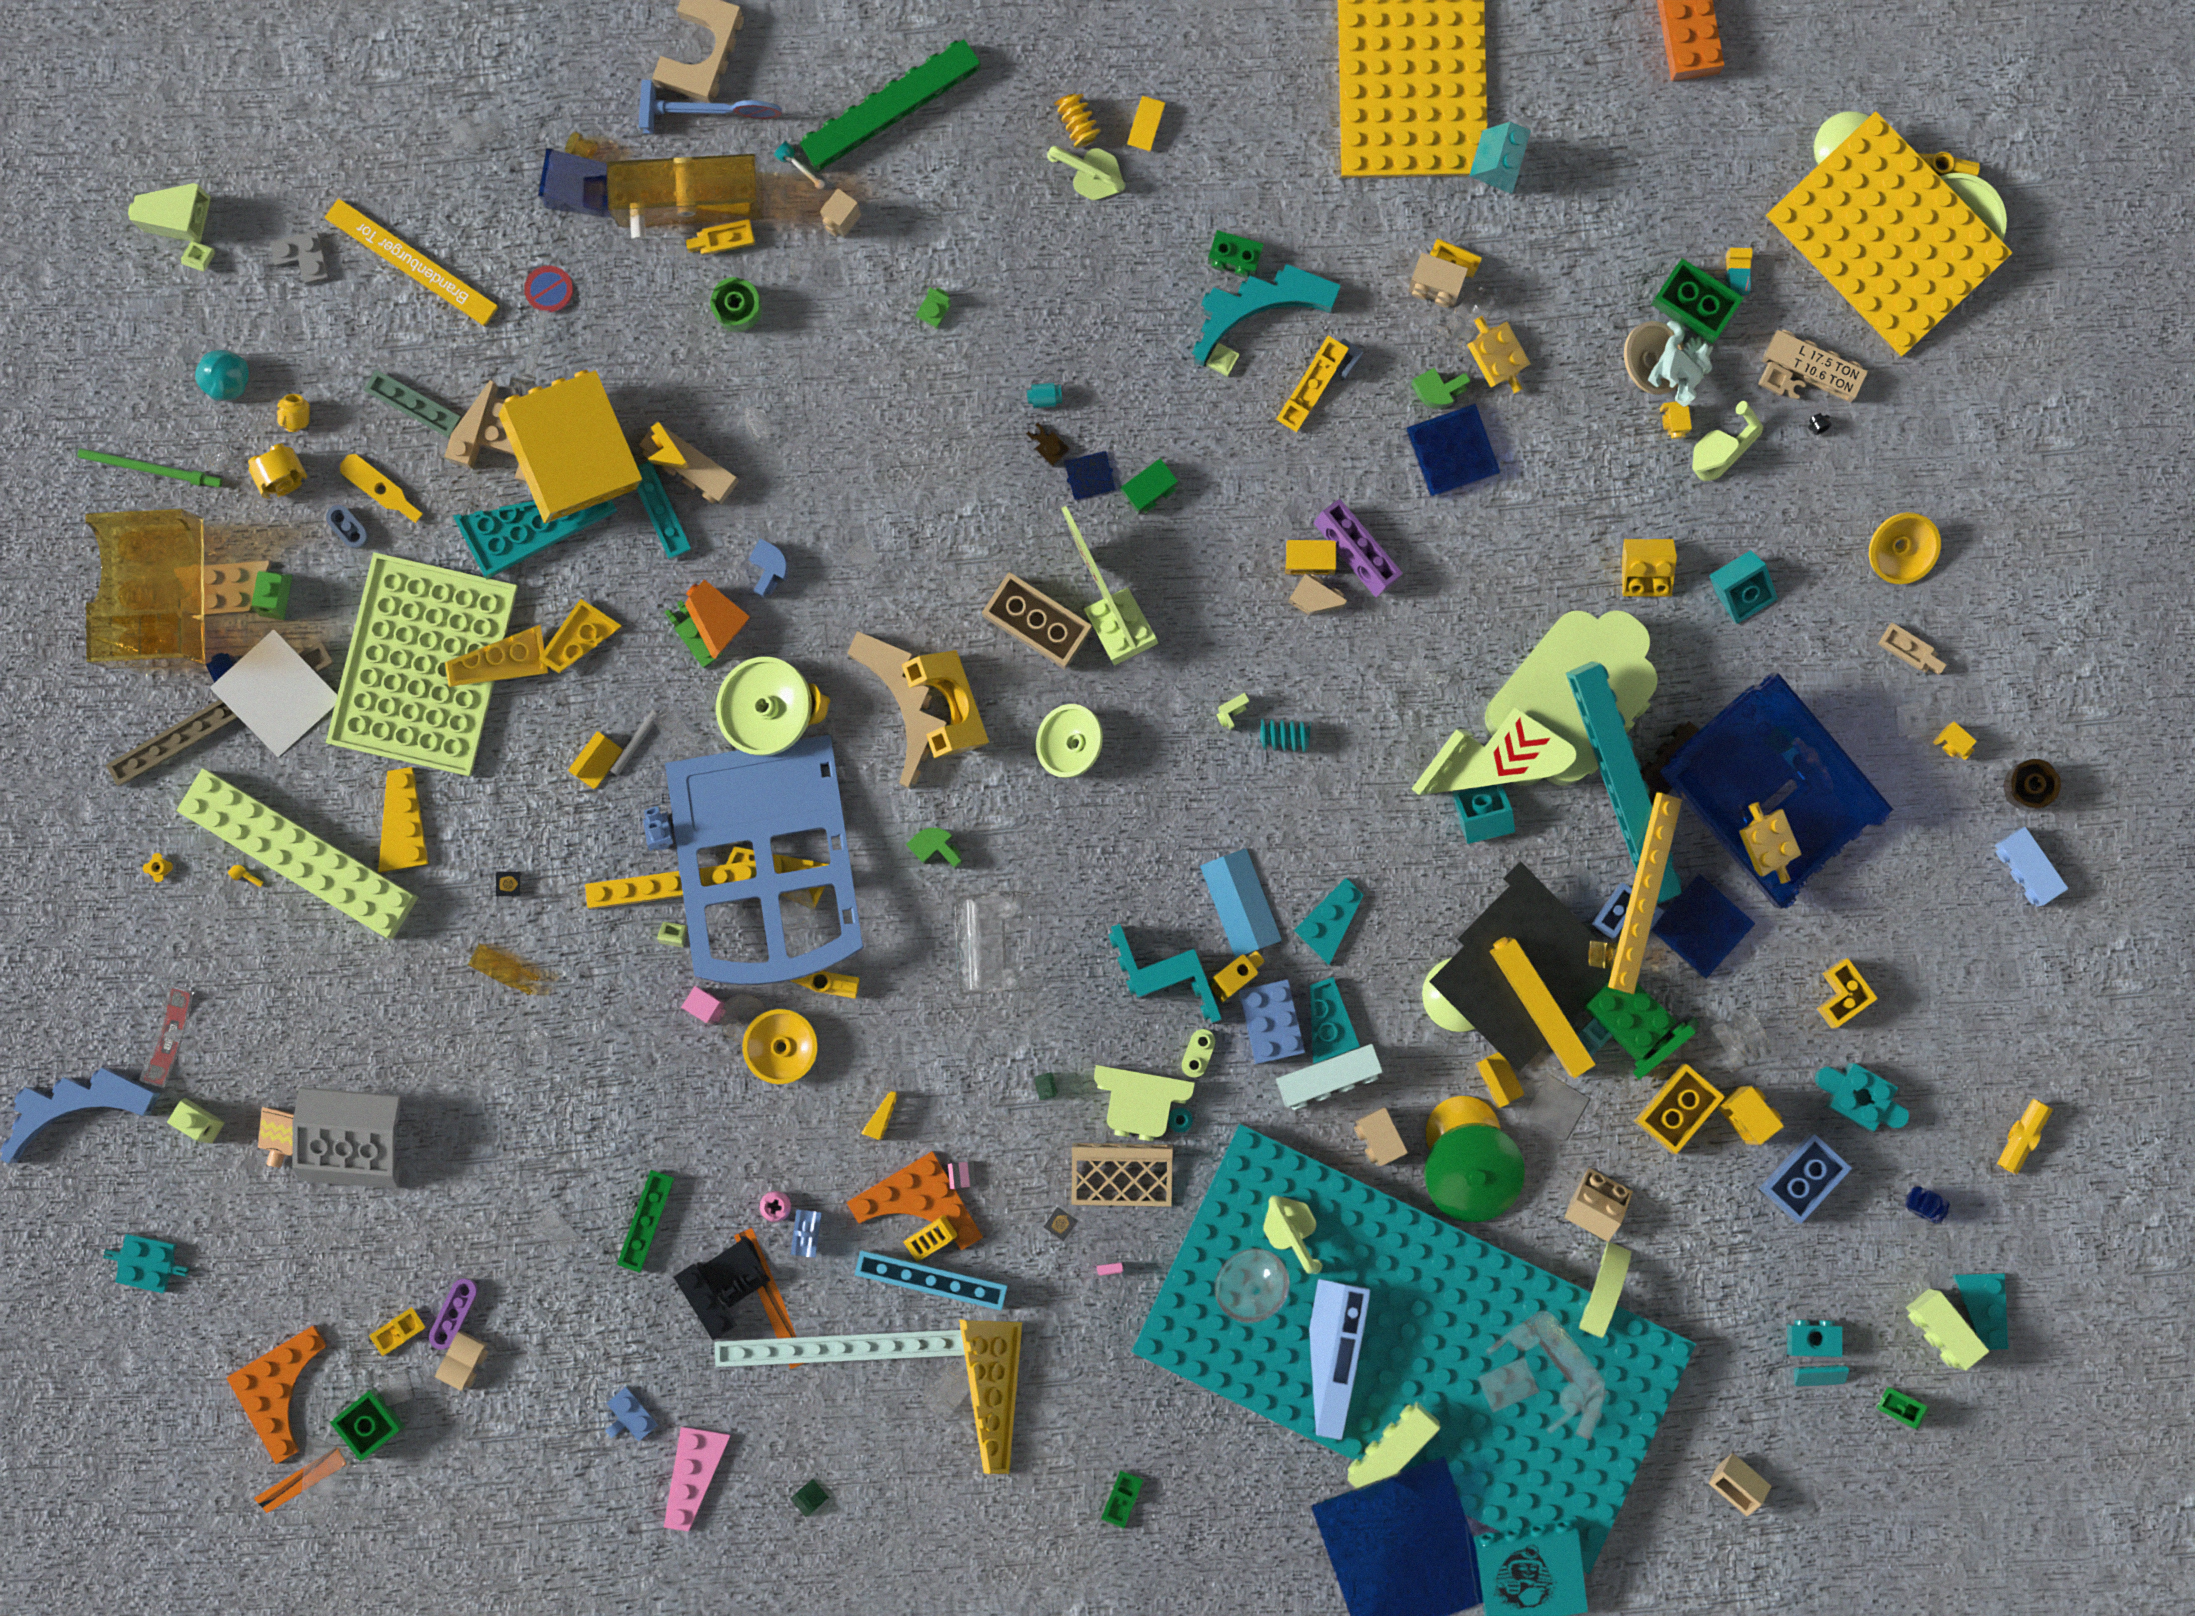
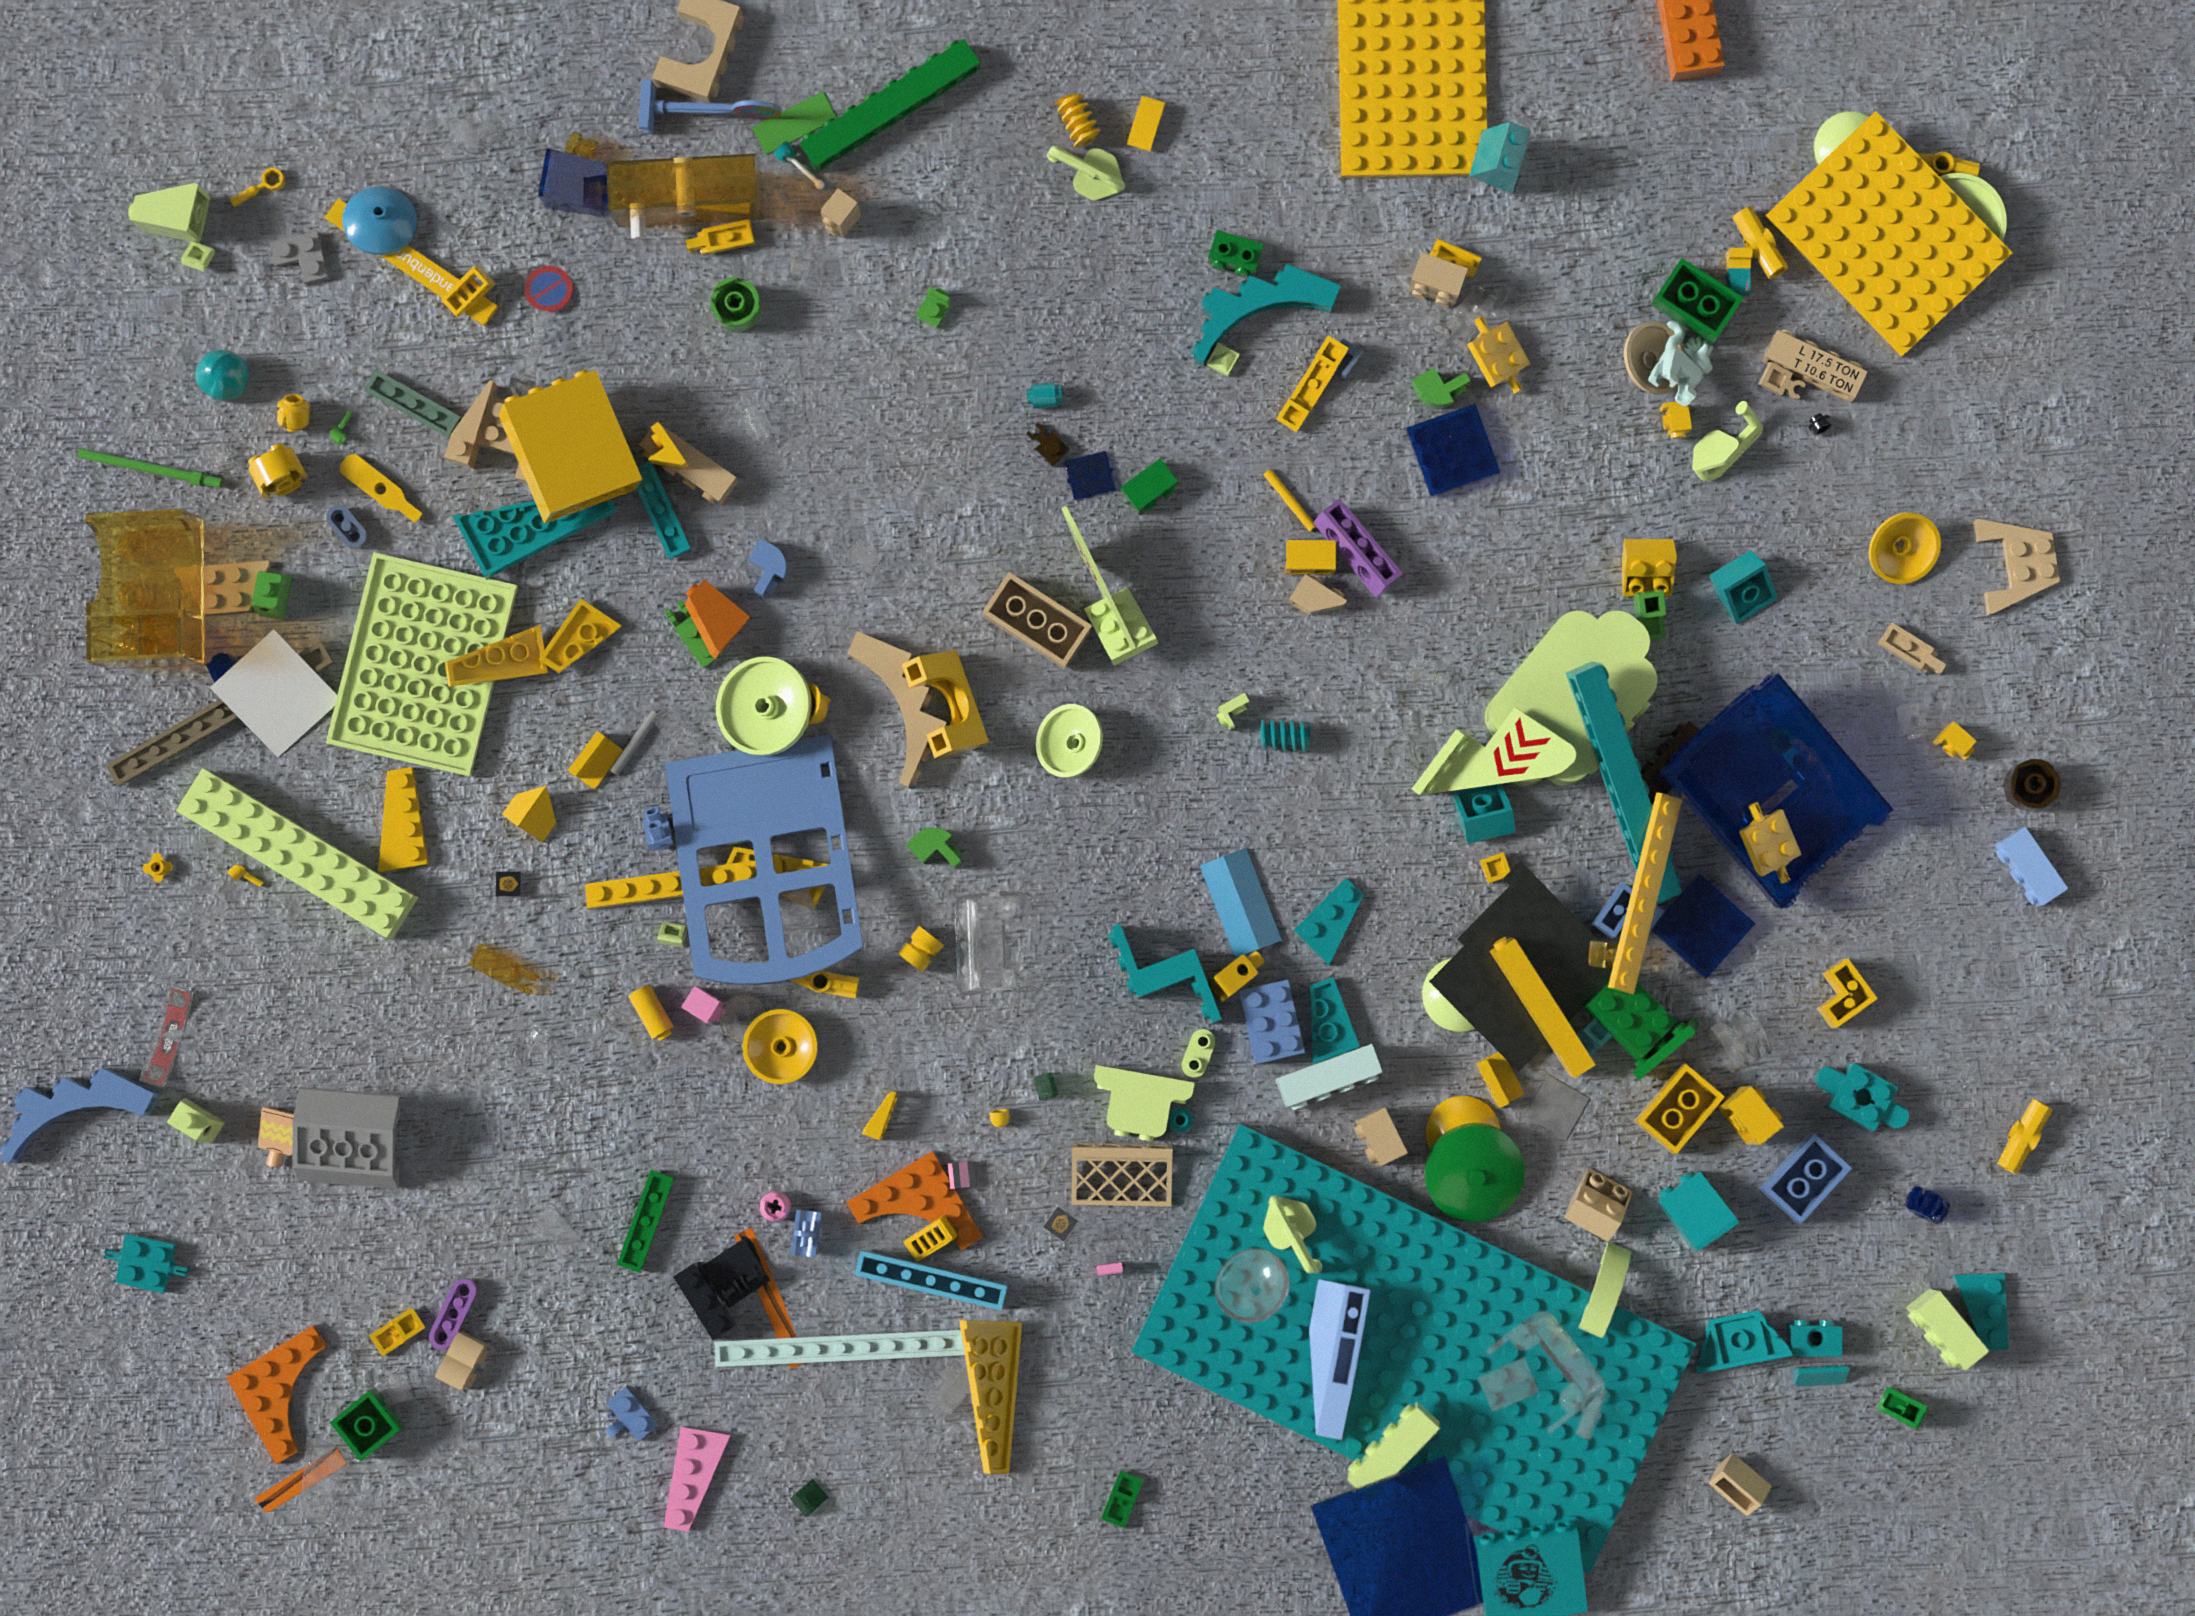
(254, 190): none -> yellow piece
(337, 433): none -> bright green hand
(383, 232): none -> dark azure dish
(481, 290): none -> yellow slope
(532, 812): none -> yellow slope
(651, 1013): none -> yellow brick
(794, 122): none -> bright green sticker
(920, 949): none -> yellow wheel
(1000, 1117): none -> yellow hinge
(1290, 500): none -> yellow bar
(1495, 867): none -> yellow plate
(1650, 609): none -> bright green brick
(1696, 1210): none -> teal slope
(1740, 1341): none -> teal wing
(1761, 242): none -> yellow piece
(2028, 560): none -> tan wing

